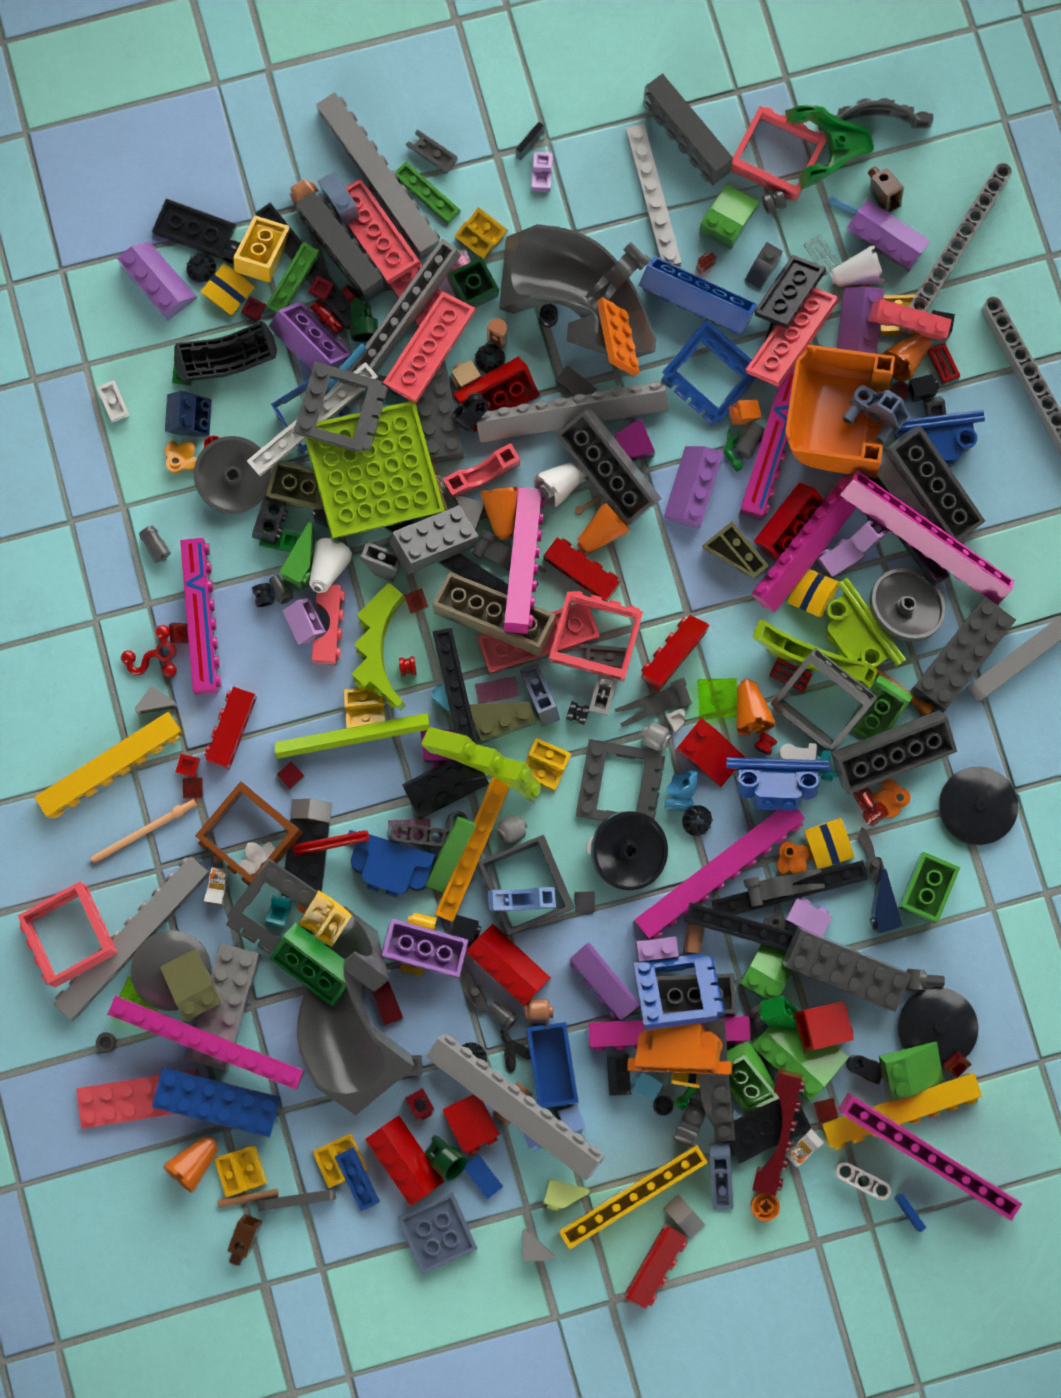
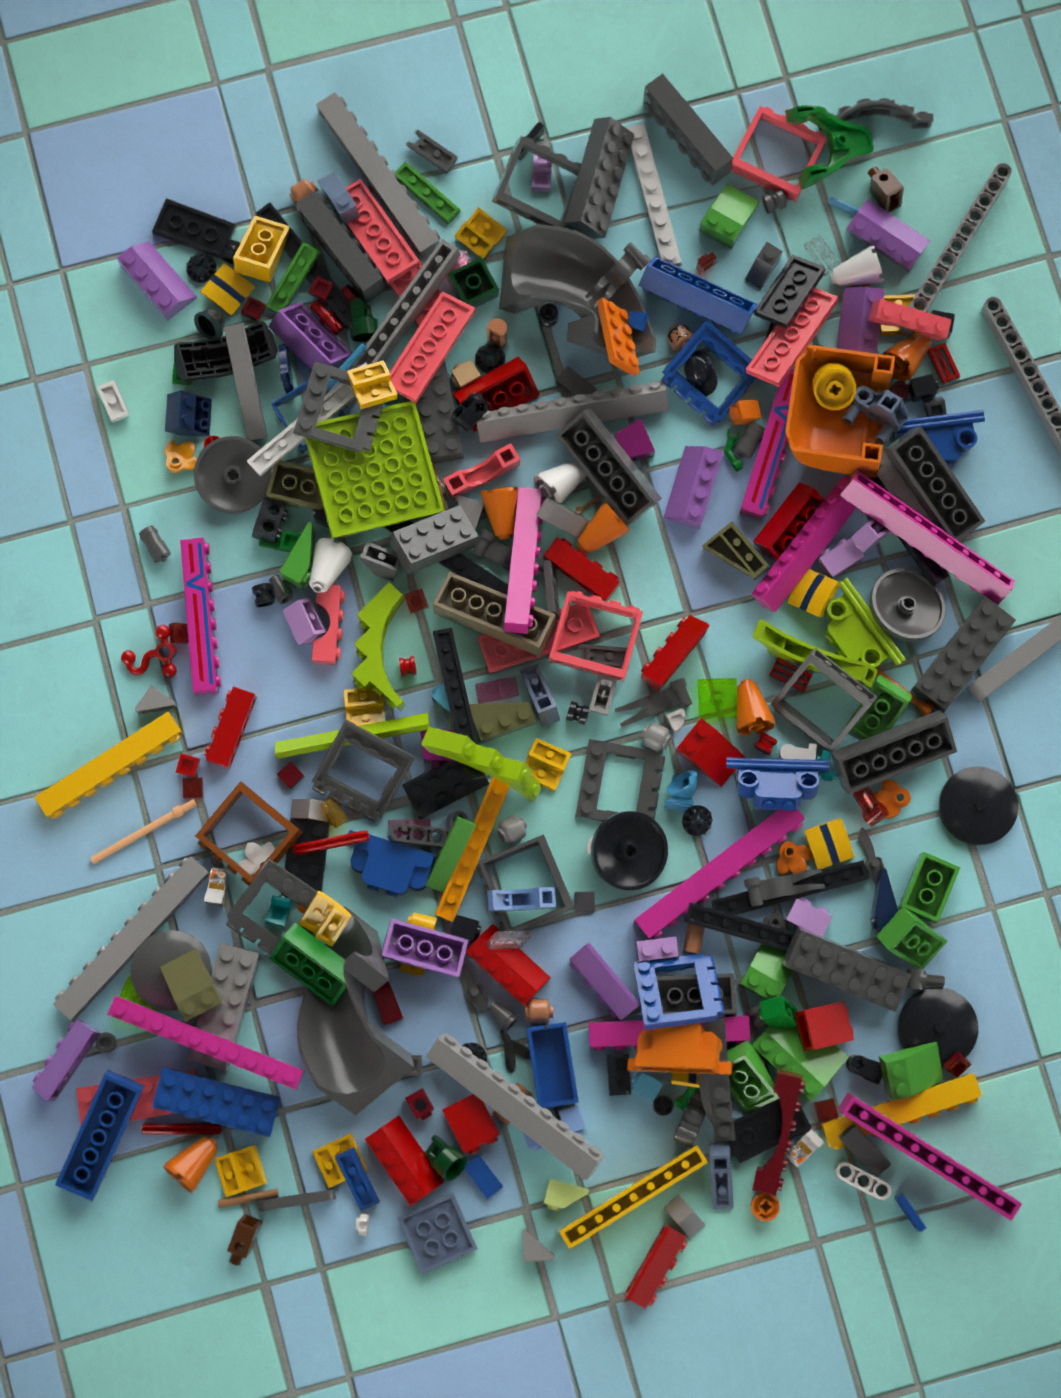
(34, 943): coral window -> none
(65, 1060): none -> medium lavender slope
(100, 1135): none -> blue brick
(182, 1128): none -> red axle
(209, 323): none -> black piece
(245, 381): none -> light grey tile
(285, 369): none -> dark blue tile
(334, 813): none -> clear yellow cone
(362, 1224): none -> white plate
(372, 384): none -> yellow slope
(375, 746): none -> dark grey hinge
(508, 939): none -> clear tile
(521, 208): none -> dark grey window
(551, 588): none -> dark grey tile
(562, 517): none -> light grey beam
(599, 178): none -> dark grey brick
(638, 320): none -> blue tile
(678, 336): none -> nougat head
(701, 372): none -> black piece
(837, 397): none -> yellow wheel
(864, 1150): none -> dark grey tile
(911, 939): none -> bright green slope

